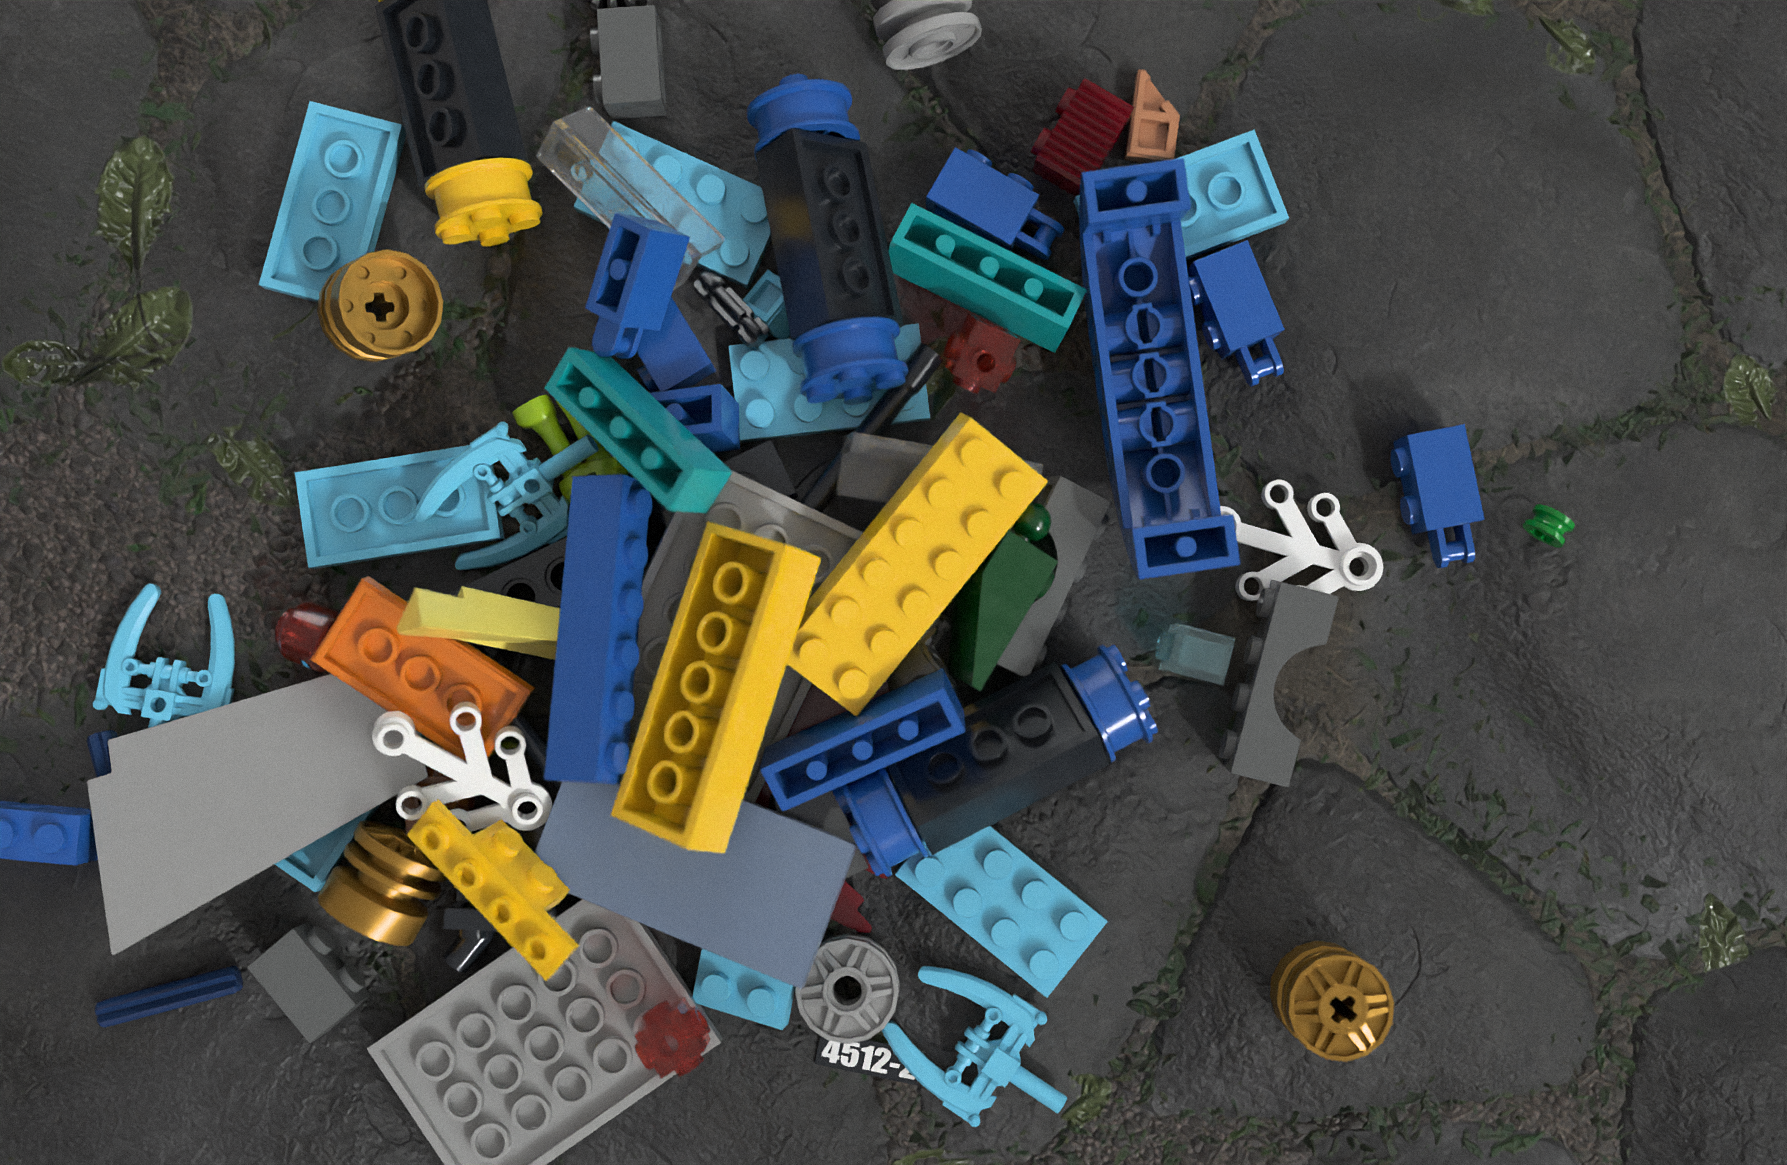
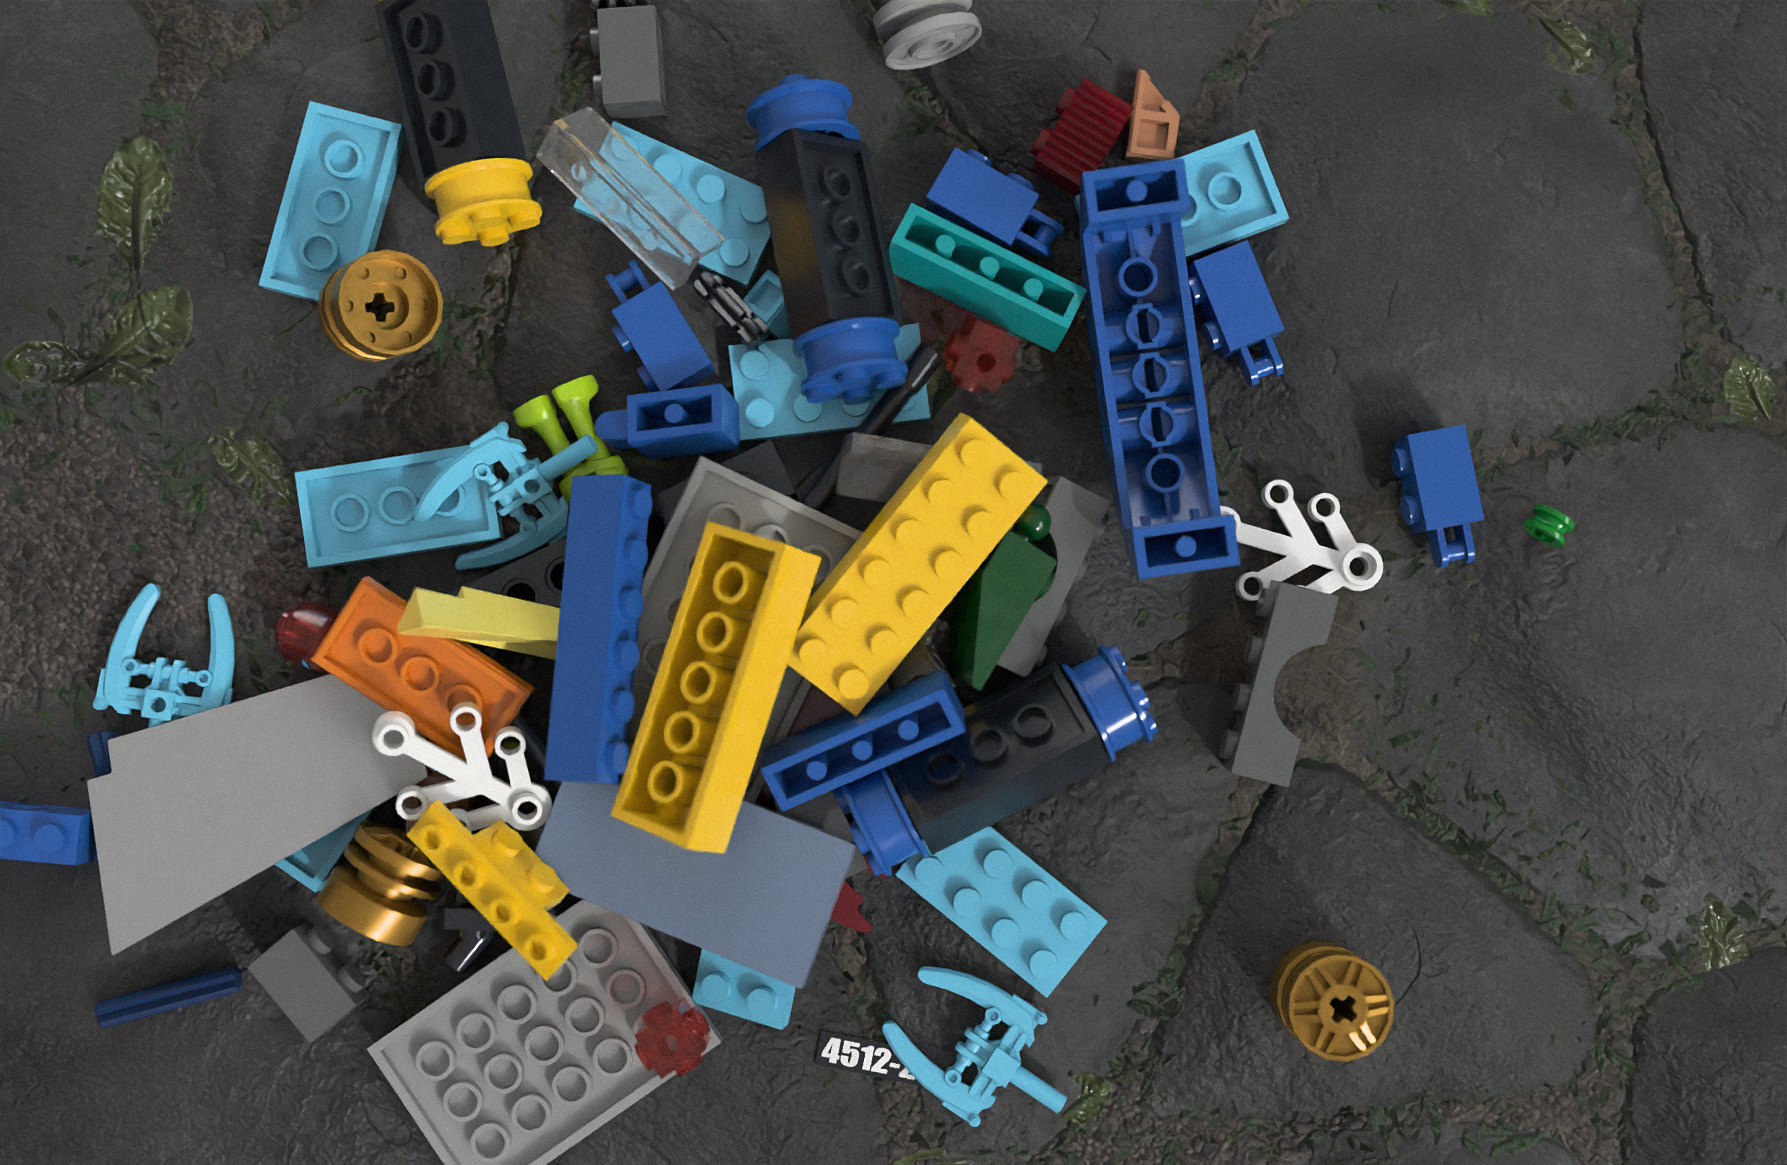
(633, 282): blue brick -> none
(638, 431): teal brick -> none
(854, 1018): light grey wheel -> none
(1194, 653): clear light blue brick -> none

